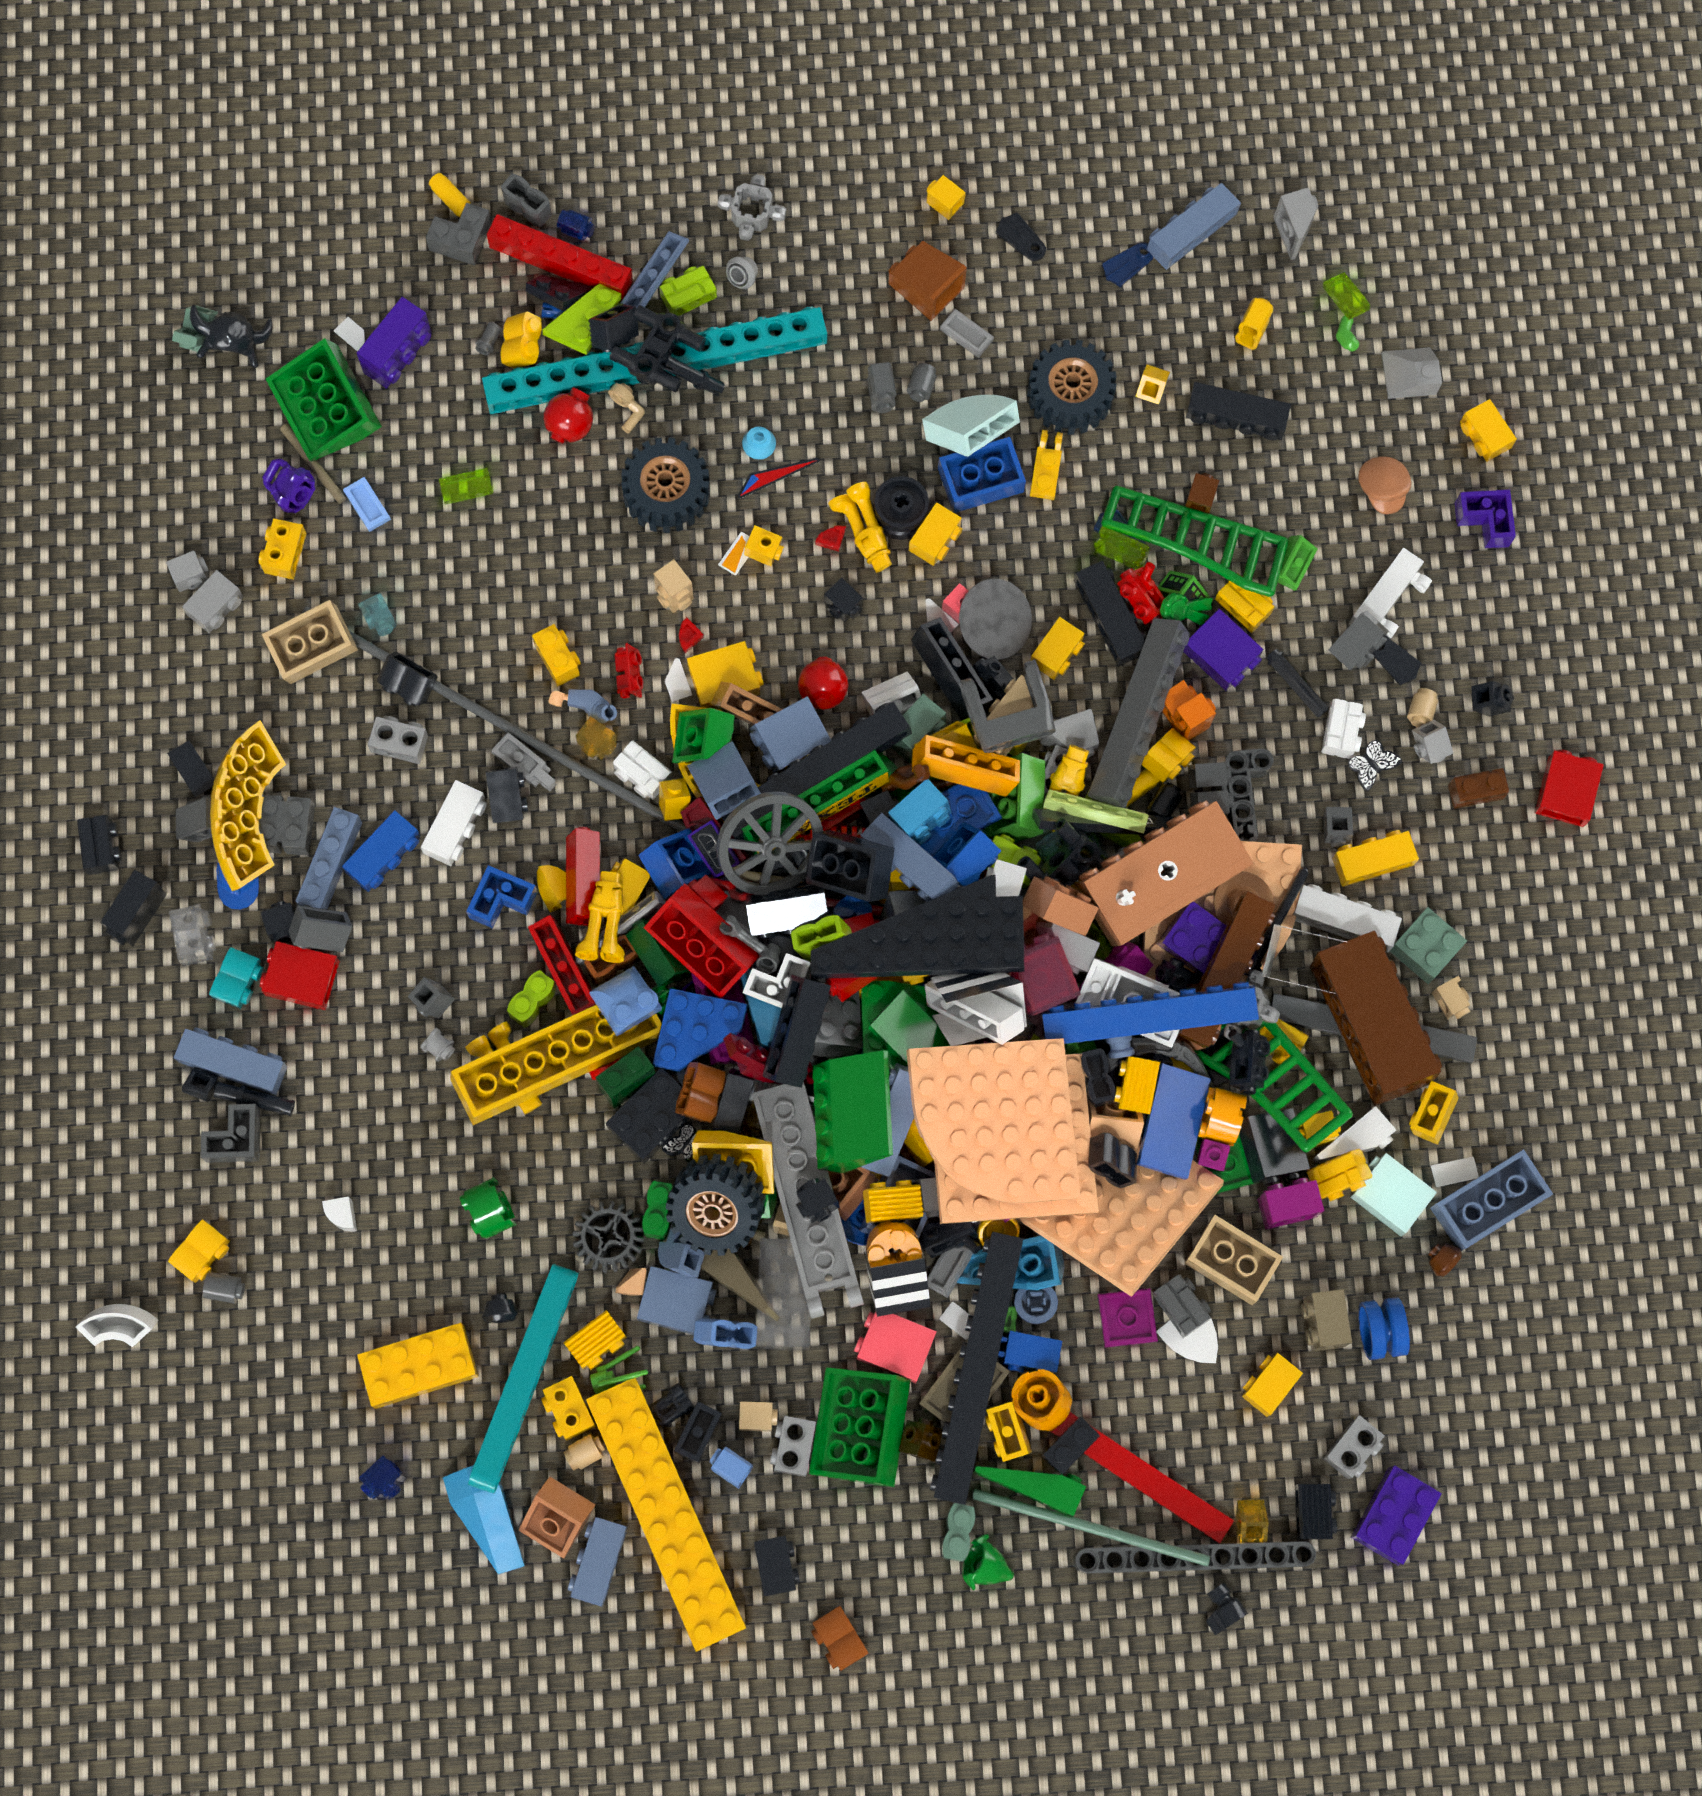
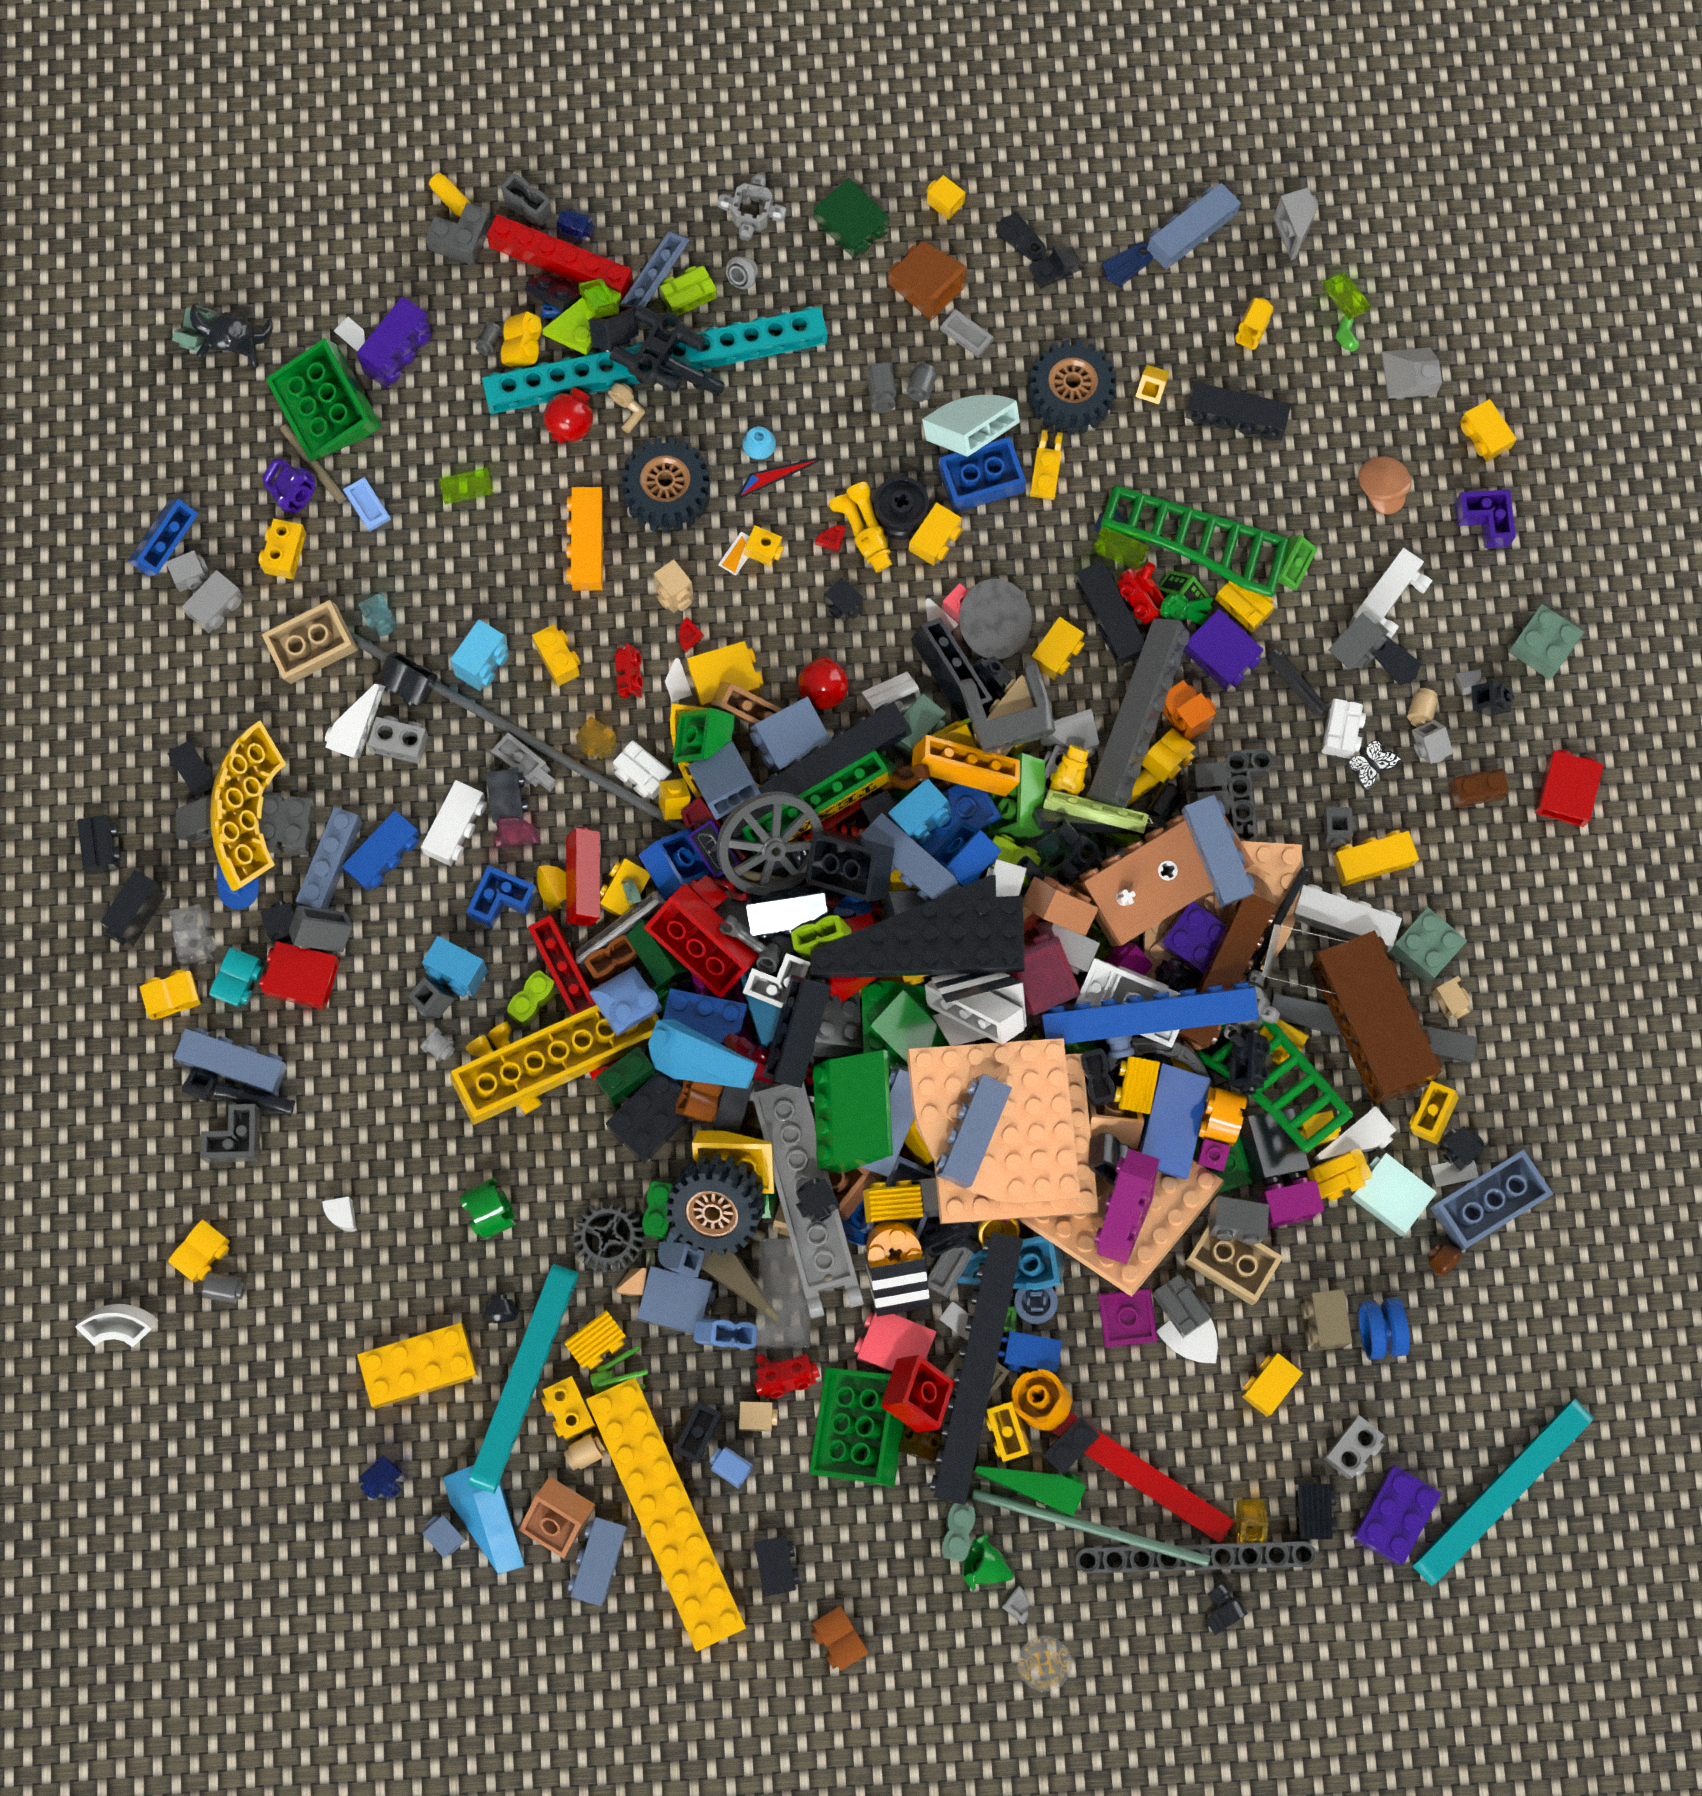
(163, 537): none -> blue brick
(170, 994): none -> yellow brick
(353, 727): none -> white slope
(443, 1535): none -> sand blue brick
(454, 967): none -> dark azure brick
(480, 655): none -> medium azure brick
(515, 833): none -> clear pink brick
(586, 539): none -> light orange brick
(587, 700): sand blue arm -> none
(598, 298): none -> clear neon green tile
(608, 904): yellow piece -> none
(631, 891): none -> sand green tile
(680, 1400): black piece -> none
(682, 1143): black animal -> none
(697, 1058): none -> dark azure wedge
(784, 1376): none -> red brick
(800, 1447): light grey brick -> none
(851, 218): none -> dark green brick
(917, 1393): none -> red brick
(973, 1131): none -> sand blue brick
(1017, 1605): none -> light grey tile
(1044, 1663): none -> clear tile
(1057, 266): none -> black slope
(1127, 1206): none -> magenta brick
(1202, 492): reddish brown brick -> none
(1217, 850): none -> sand blue brick
(1238, 1220): none -> dark grey brick
(1462, 1147): none -> black brick
(1467, 679): none -> light grey tile
(1502, 1492): none -> teal beam
(1546, 642): none -> sand green brick

